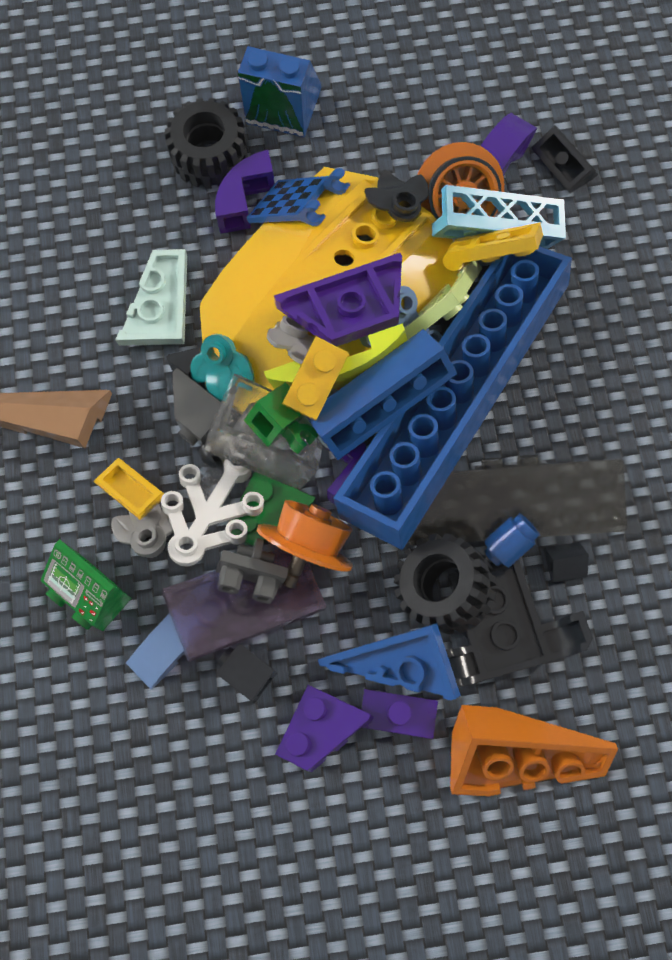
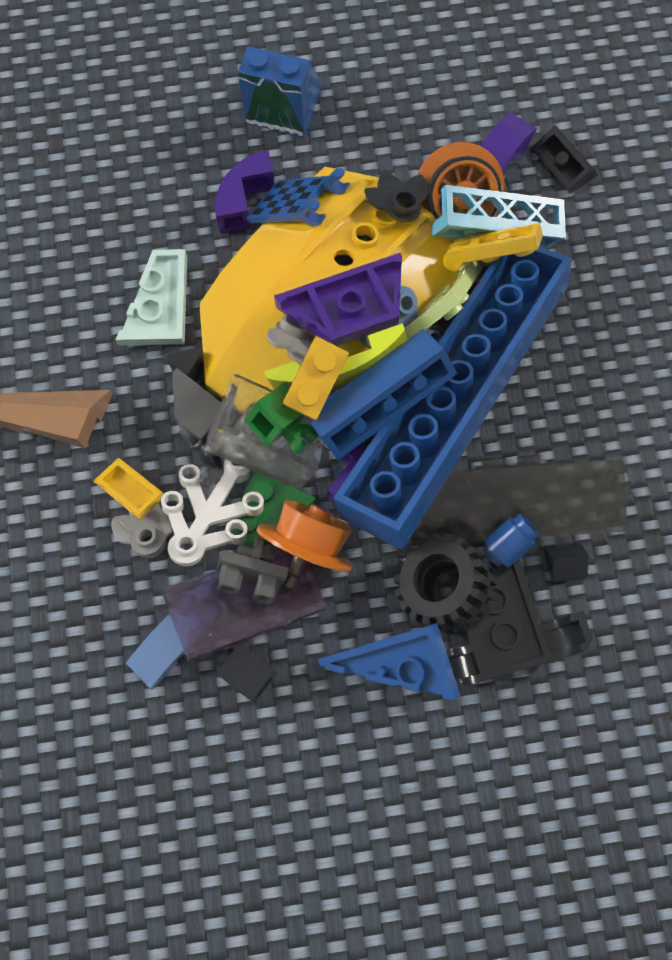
(82, 587): green slope -> none
(200, 123): black tyre -> none
(219, 370): teal plate -> none
(319, 728): dark purple wing -> none
(400, 713): dark purple tile -> none
(509, 749): orange wedge -> none

